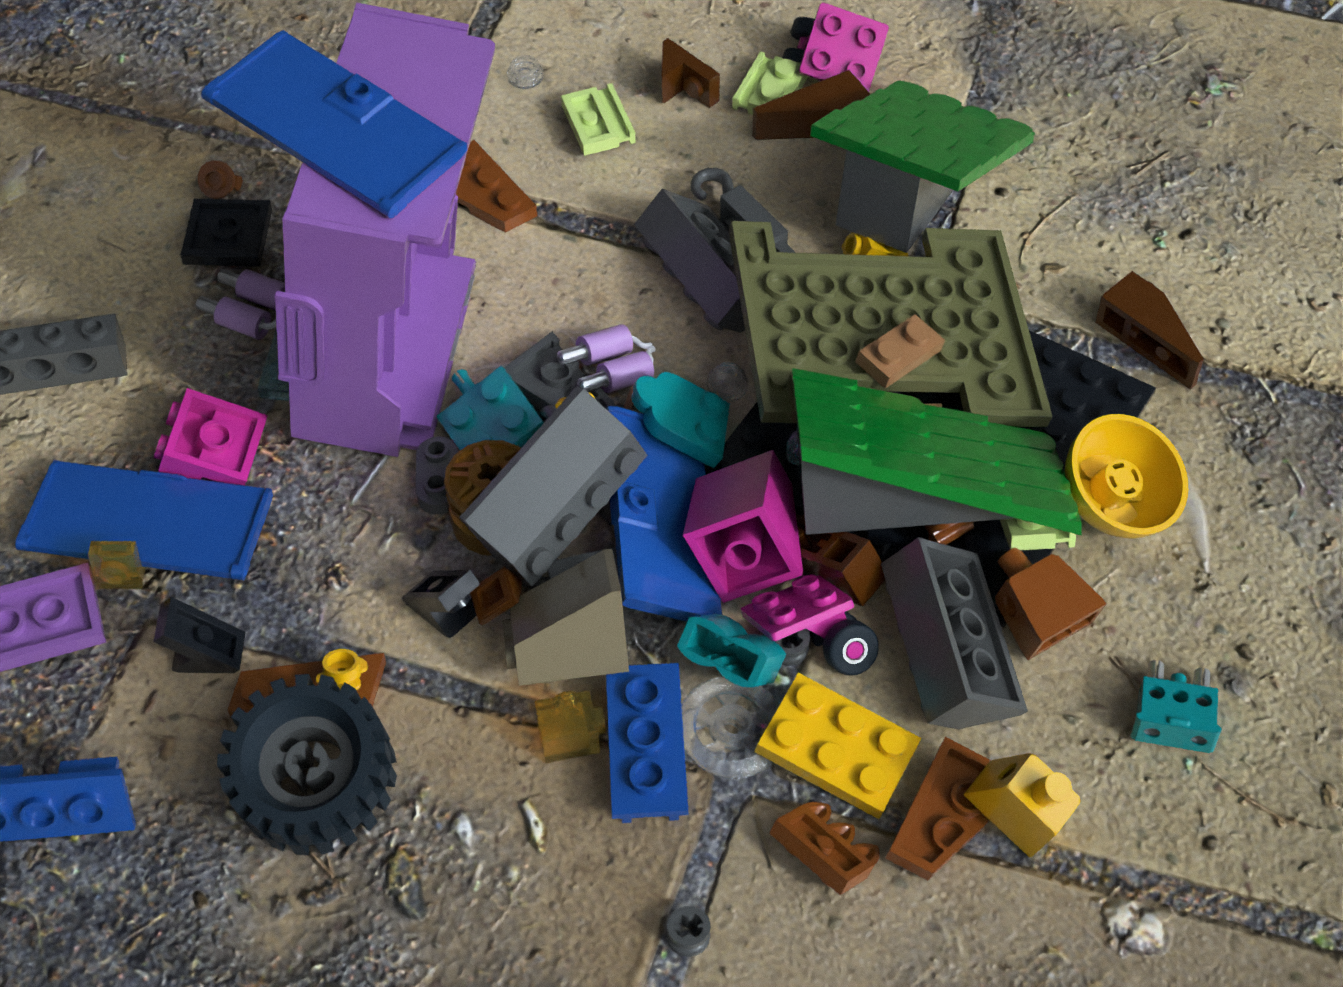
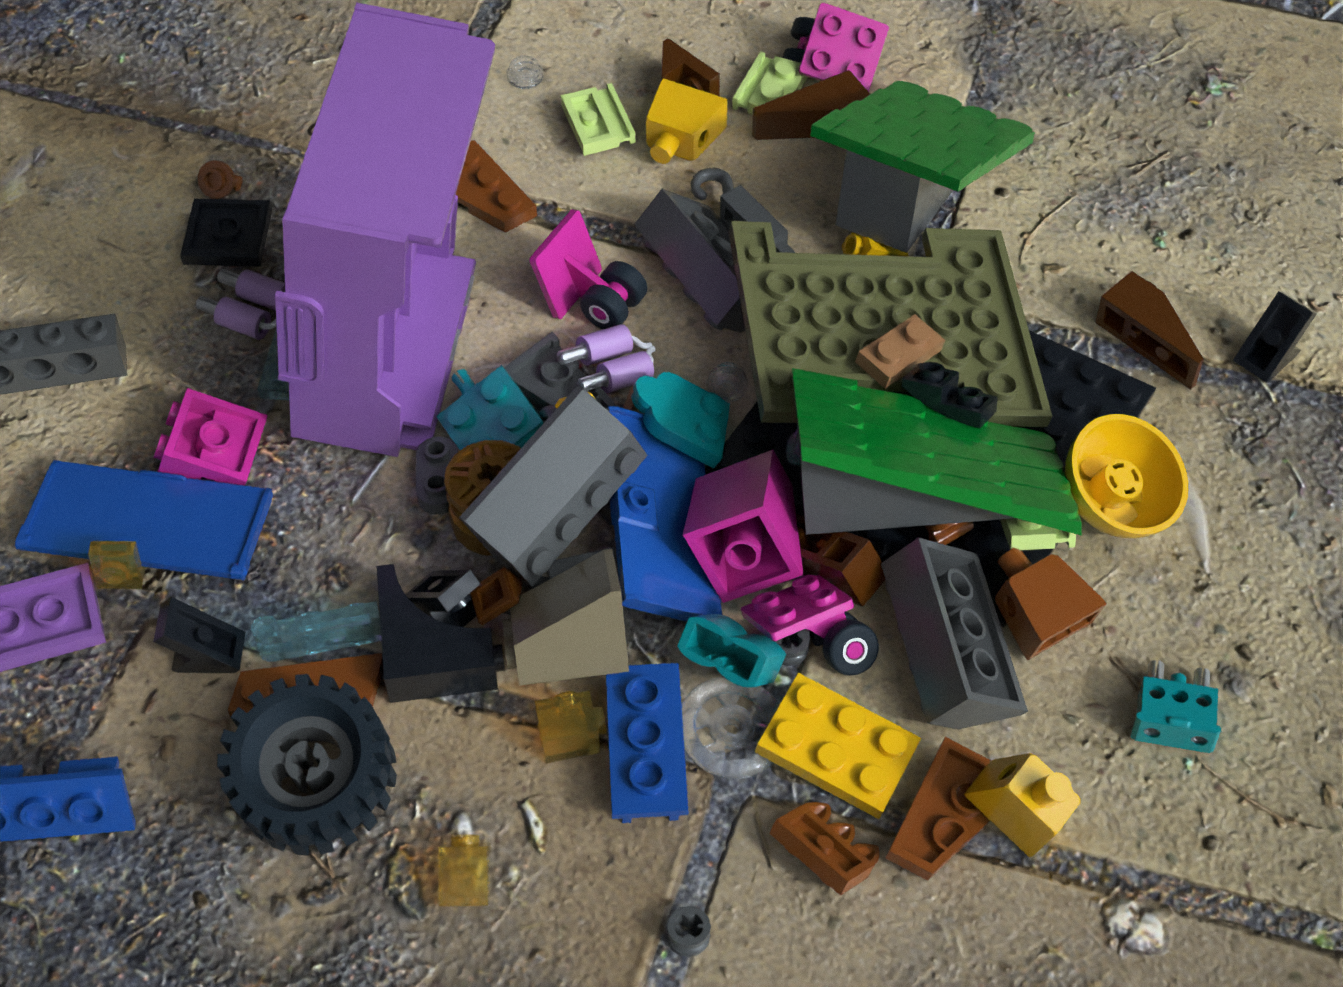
(316, 631): none -> clear light blue plate
(335, 122): blue door -> none
(344, 667): yellow plate -> none
(427, 655): none -> black arch
(464, 871): none -> clear yellow bracket
(570, 269): none -> dark pink plate
(683, 121): none -> yellow torso
(940, 391): none -> black slope
(1275, 337): none -> black slope

